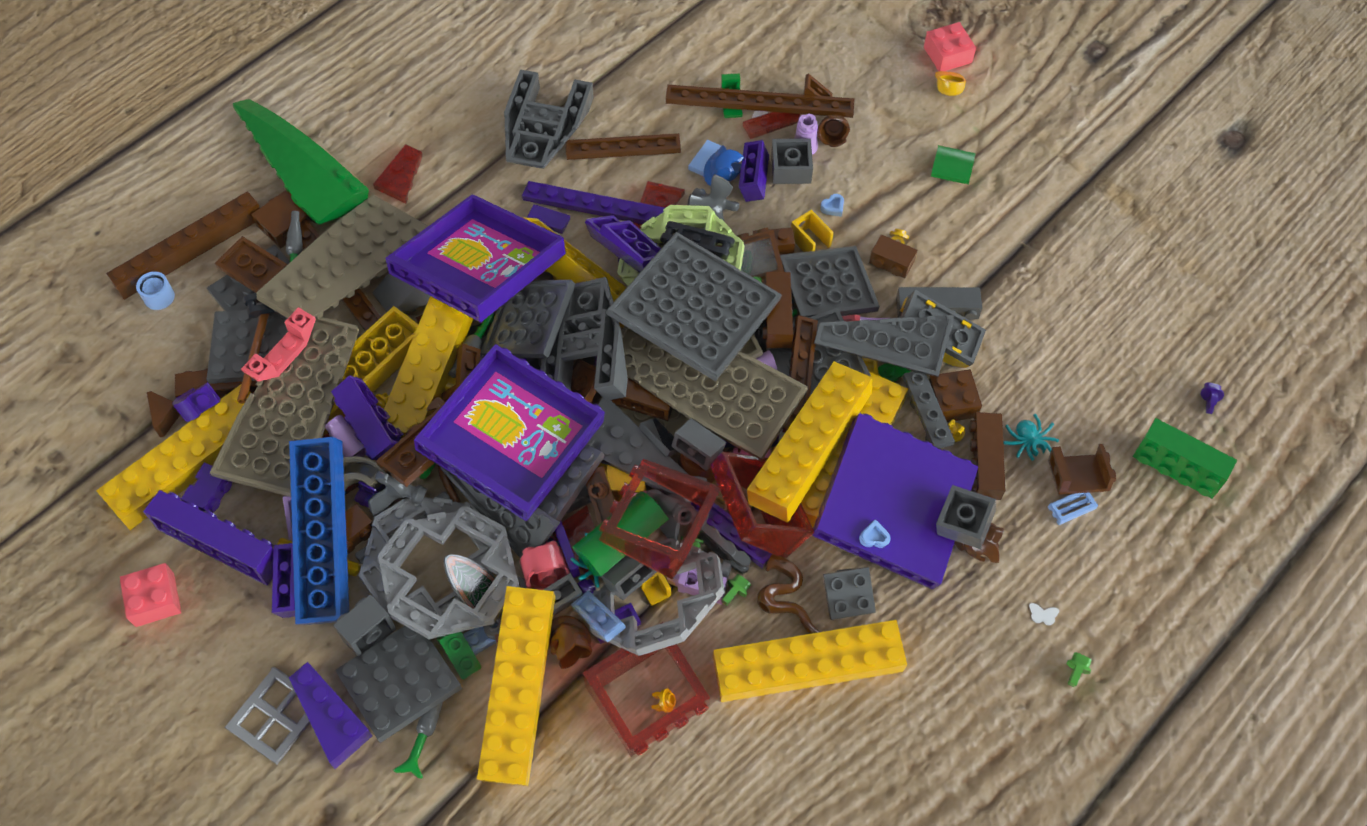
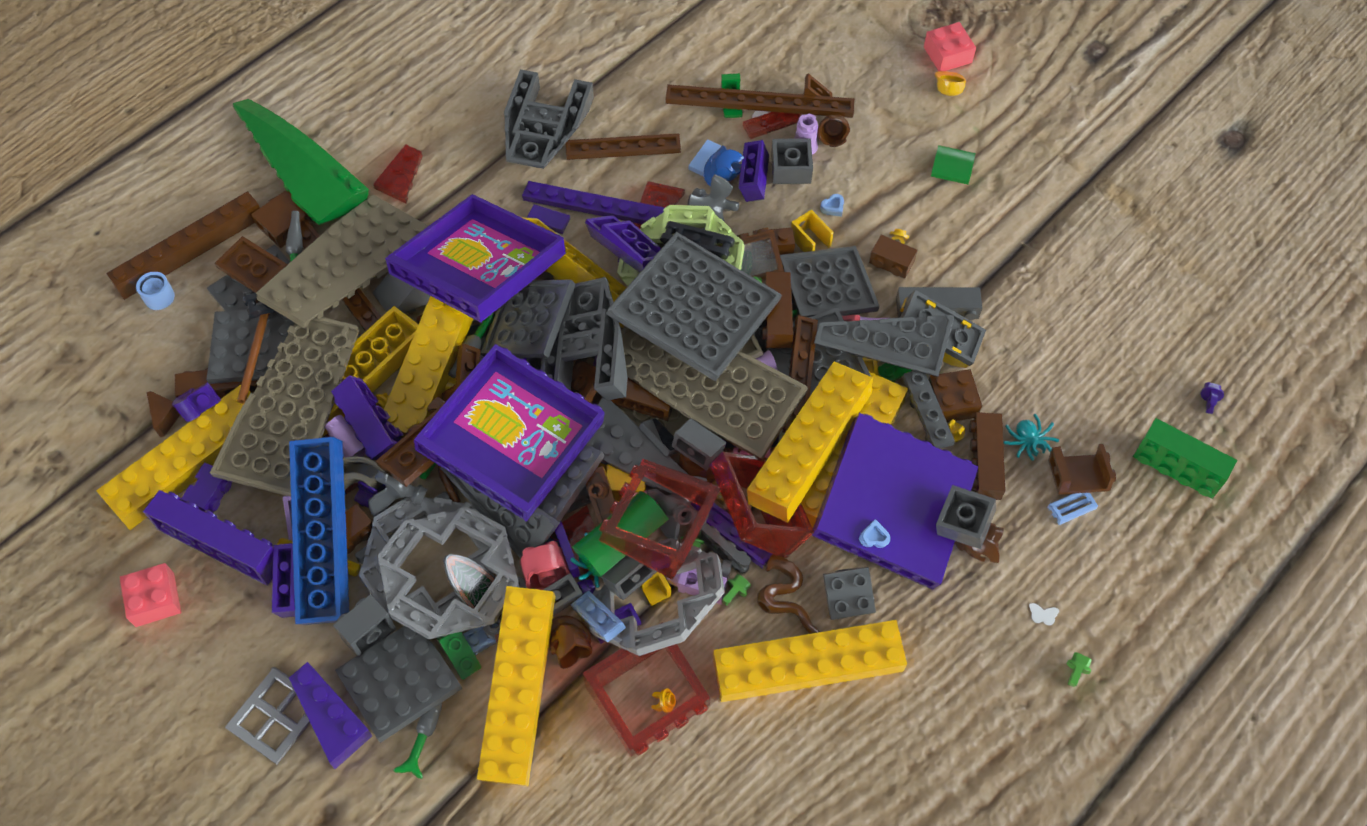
(285, 351): coral slope -> none

